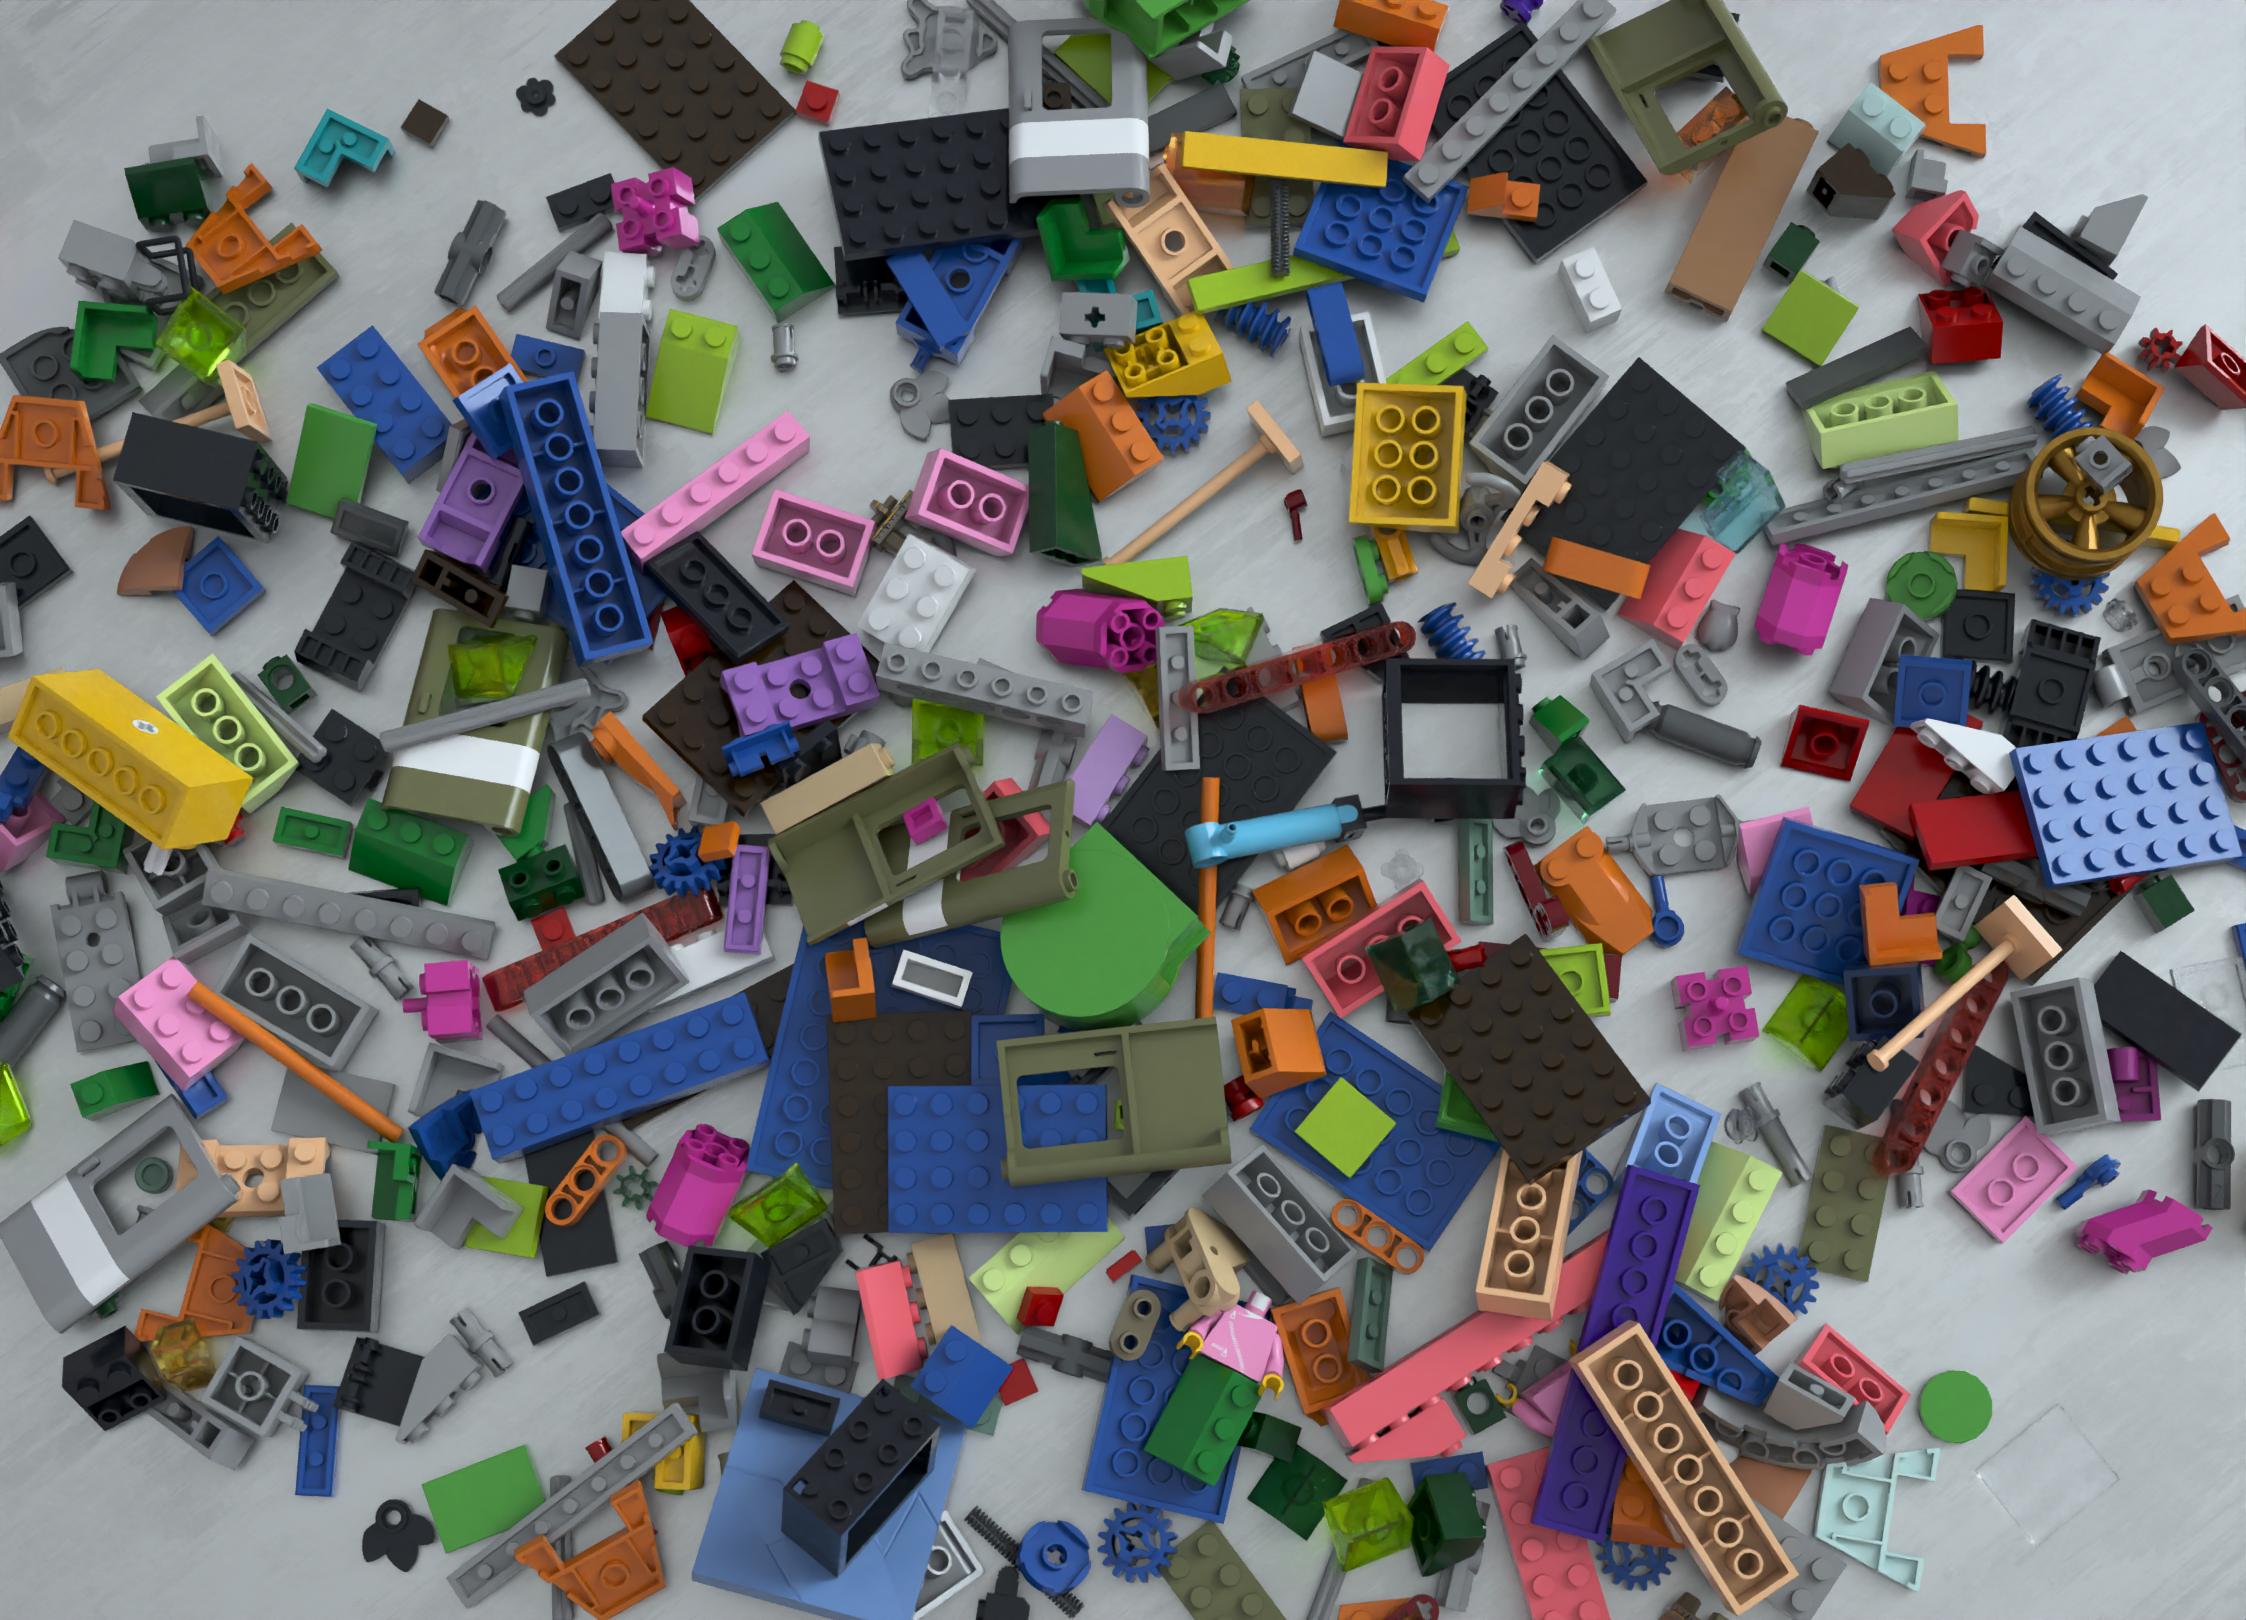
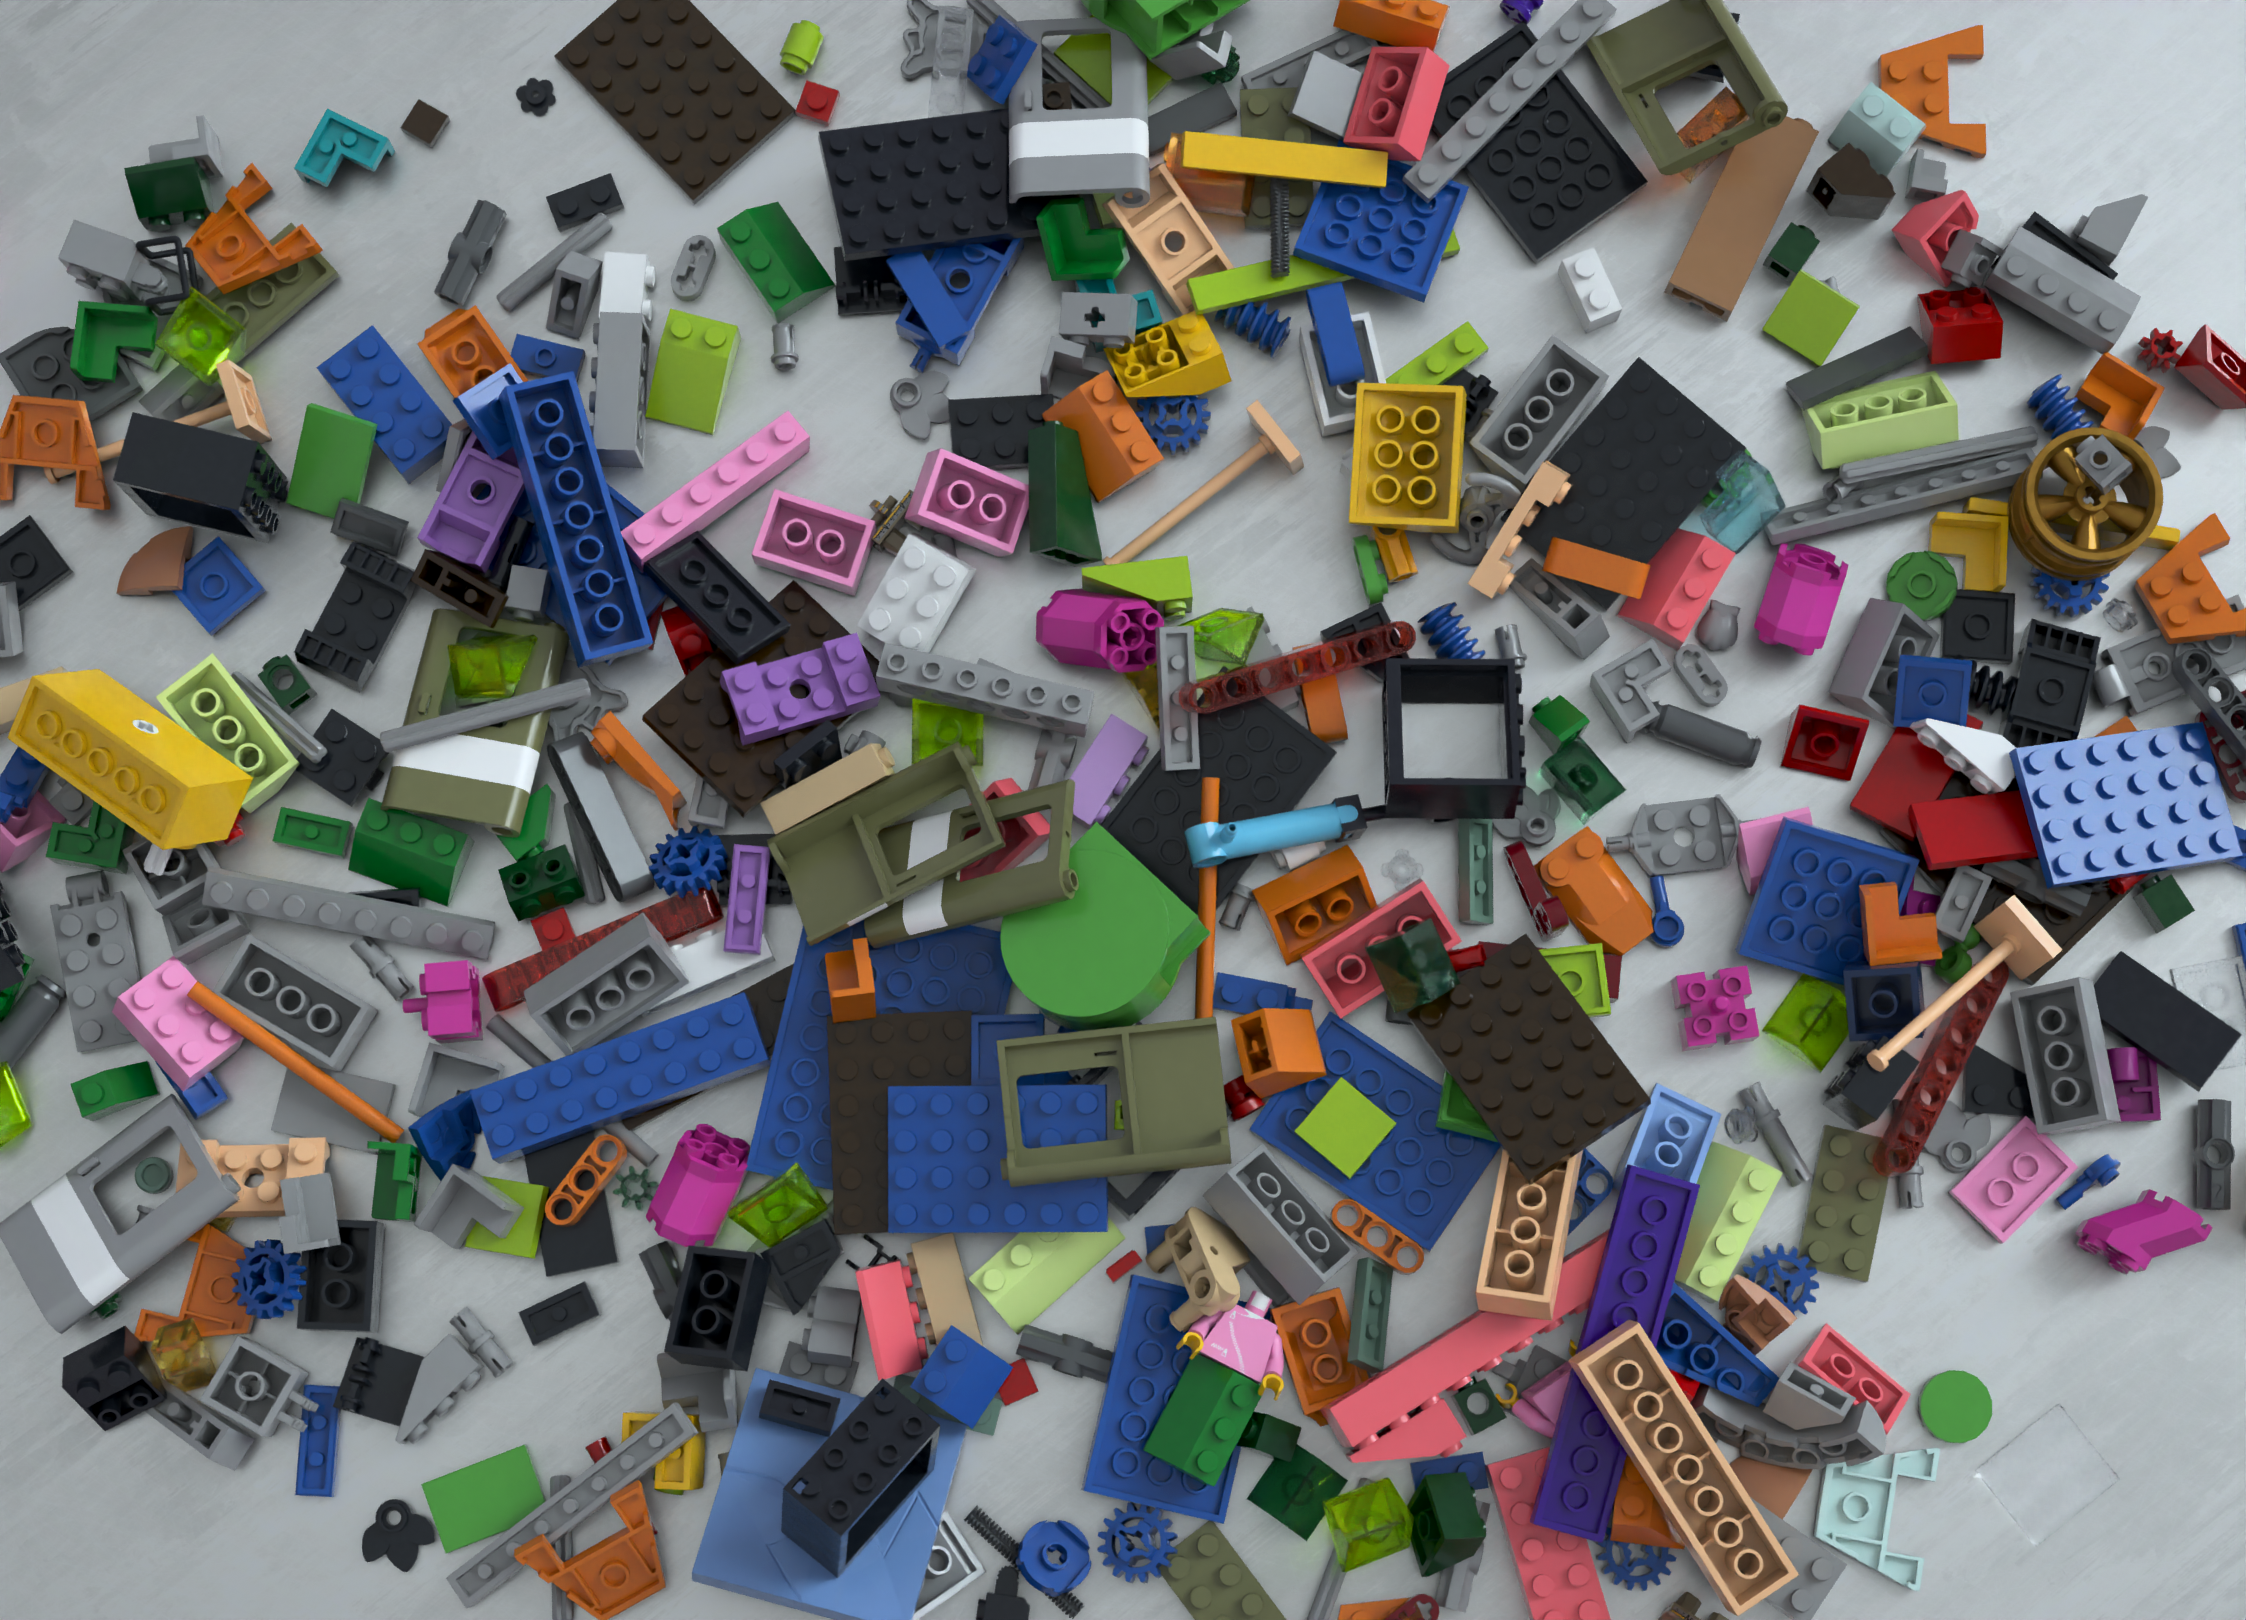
(655, 213): dark pink brick -> none
(719, 841): orange tile -> none
(745, 752): blue hinge -> none
(925, 820): dark pink plate -> none
(931, 979): white piece -> none
(1000, 59): none -> blue plate
(1040, 1306): red plate -> none
(1133, 1323): dark tan plate -> none
(1293, 502): dark red hand -> none
(1502, 198): orange slope -> none

